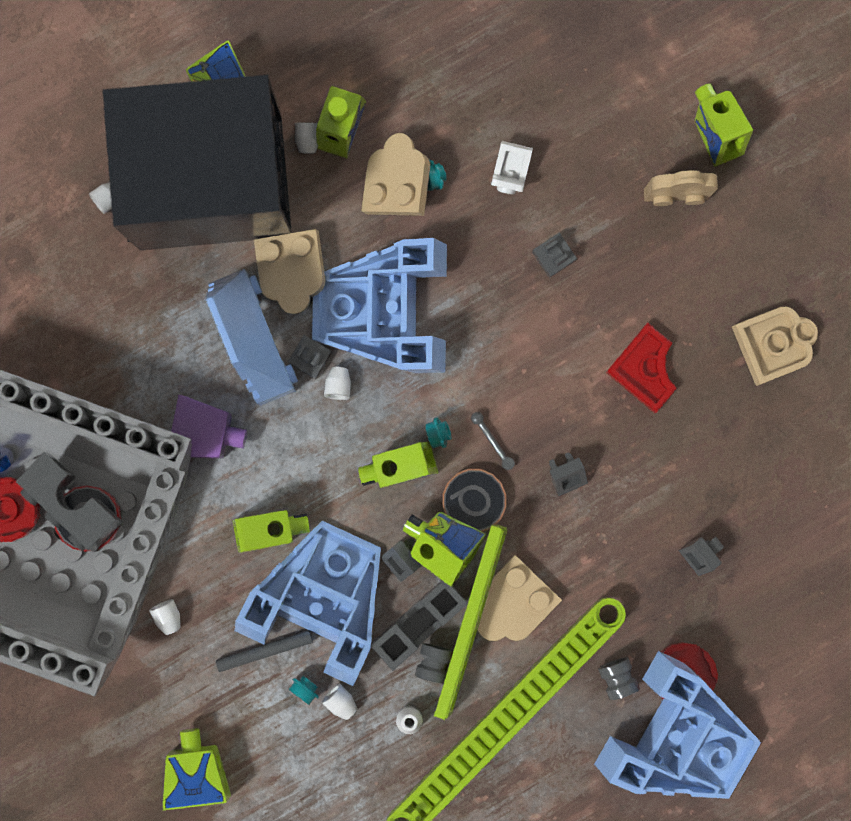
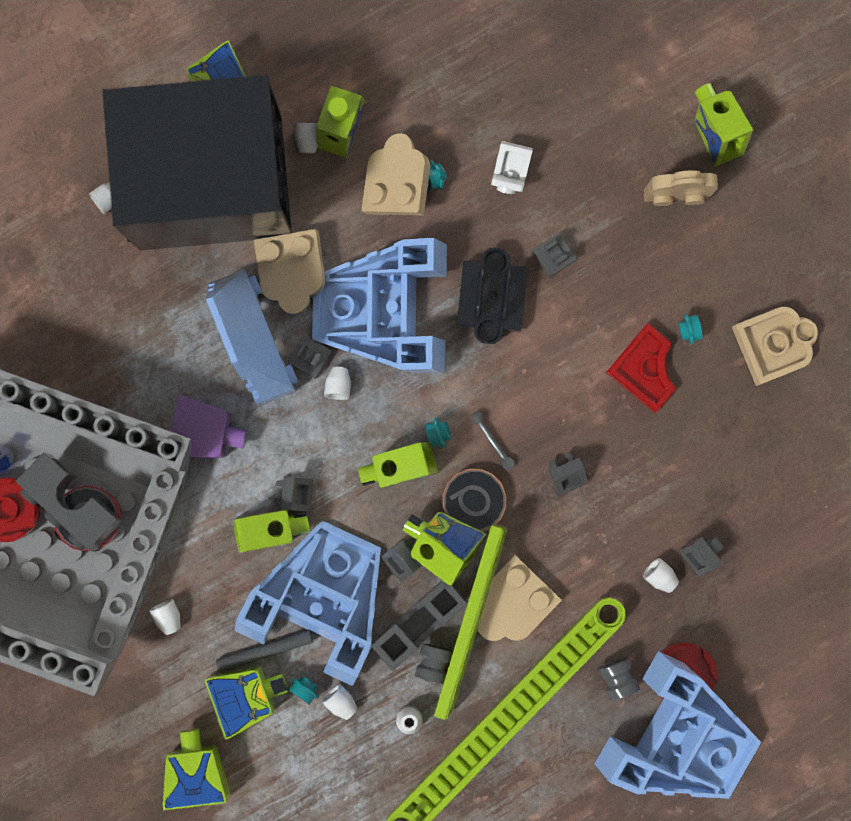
(243, 697): none -> torso
(295, 493): none -> dark grey tile
(492, 296): none -> black piece
(661, 576): none -> white hose
(690, 329): none -> teal plate

